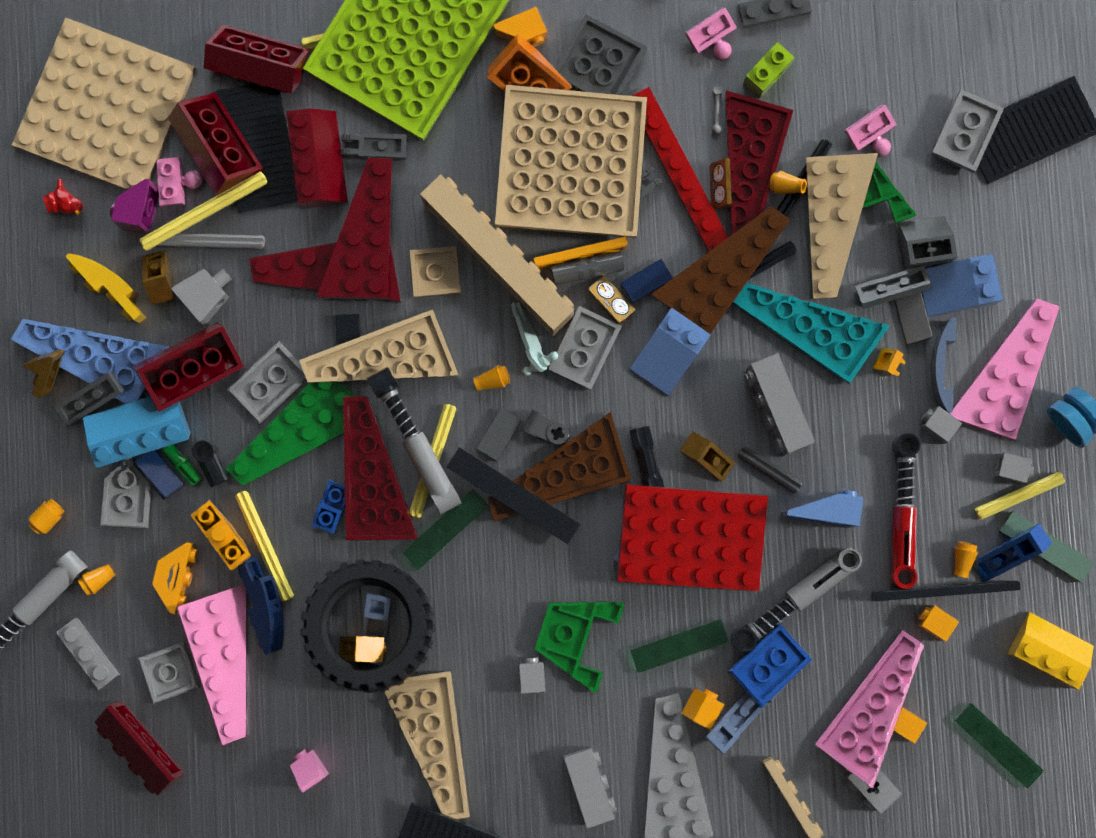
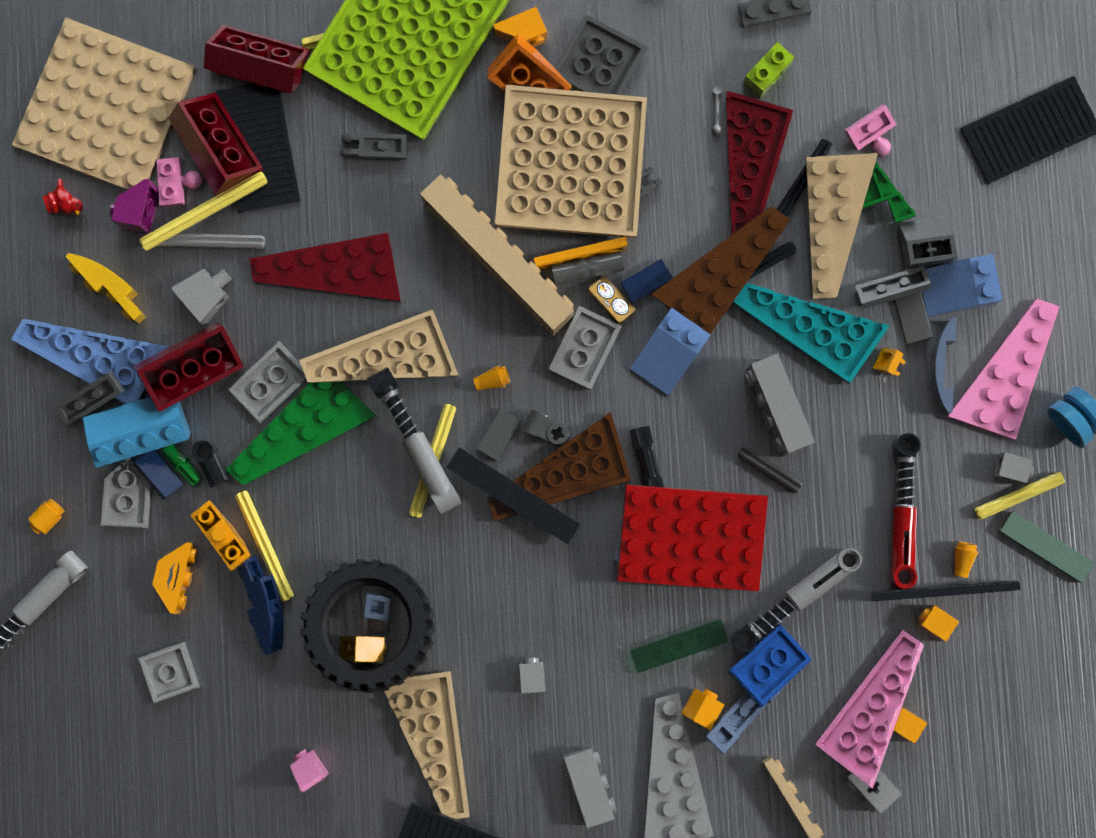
(46, 368): pearl gold slope -> none
(88, 653): light grey plate -> none
(94, 580): light orange cone -> none
(138, 747): dark red slope -> none
(157, 277): pearl gold slope -> none
(218, 647): bright pink wing -> none
(317, 157): dark red slope -> none
(330, 507): blue slope -> none
(347, 327): black tile -> none
(363, 248): dark red wing -> none
(372, 491): dark red wing -> none
(435, 272): tan tile -> none
(445, 529): clear green tile -> none
(533, 348): light aqua piece -> none
(566, 633): green wing -> none
(681, 174): red plate -> none
(707, 456): pearl gold slope -> none
(710, 32): bright pink plate -> none
(720, 184): slope -> none
(785, 183): light orange cone -> none
(836, 510): medium blue slope -> none
(940, 424): light grey brick -> none
(967, 131): light grey plate -> none
(999, 745): clear green tile -> none
(1012, 552): blue slope -> none
(1052, 651): yellow slope -> none

